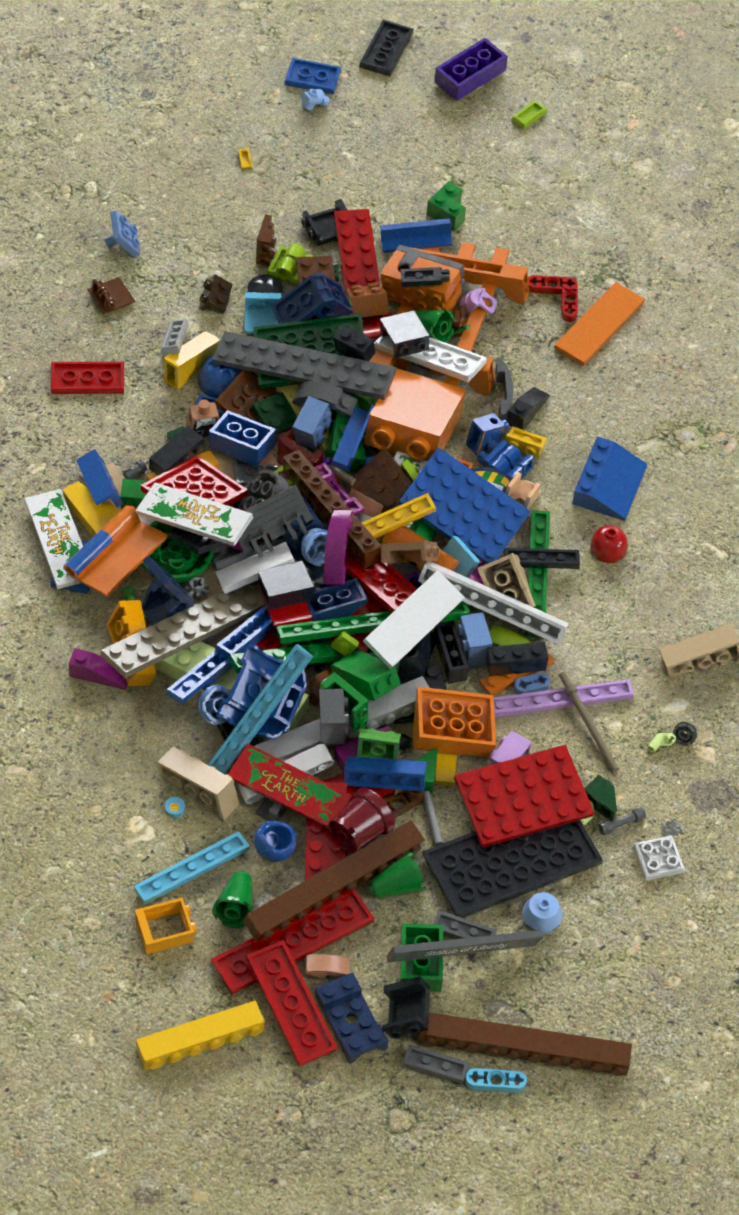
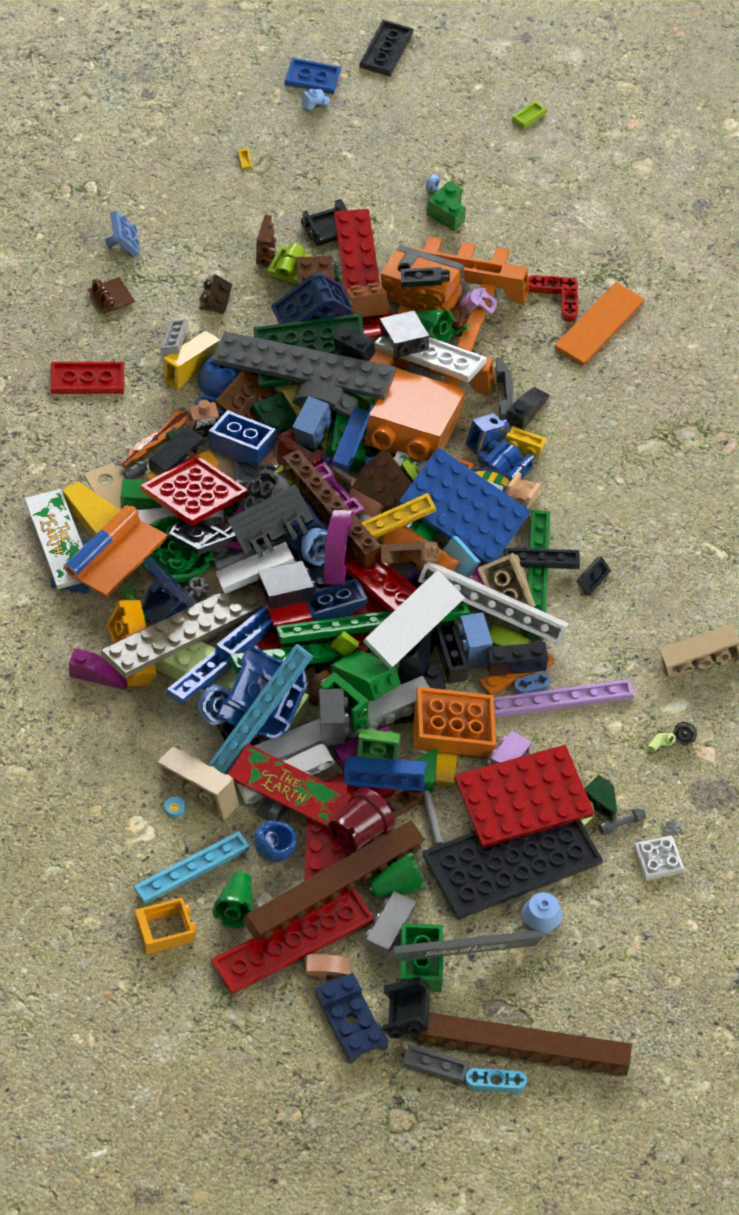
(98, 478): blue panel -> none
(155, 438): none -> orange sword
(194, 514): white tile -> none
(200, 1035): yellow brick -> none
(259, 310): medium azure bracket -> none
(265, 284): black dish -> none
(291, 1003): red plate -> none
(388, 924): none -> light grey brick
(405, 742): black plate -> none
(416, 235): blue panel -> none
(432, 183): none -> light blue tile
(461, 928): dark grey plate -> none
(470, 69): dark purple brick -> none
(571, 691): dark tan bar -> none
(593, 575): none -> black plate
(609, 479): blue slope -> none
(609, 544): red cylinder -> none

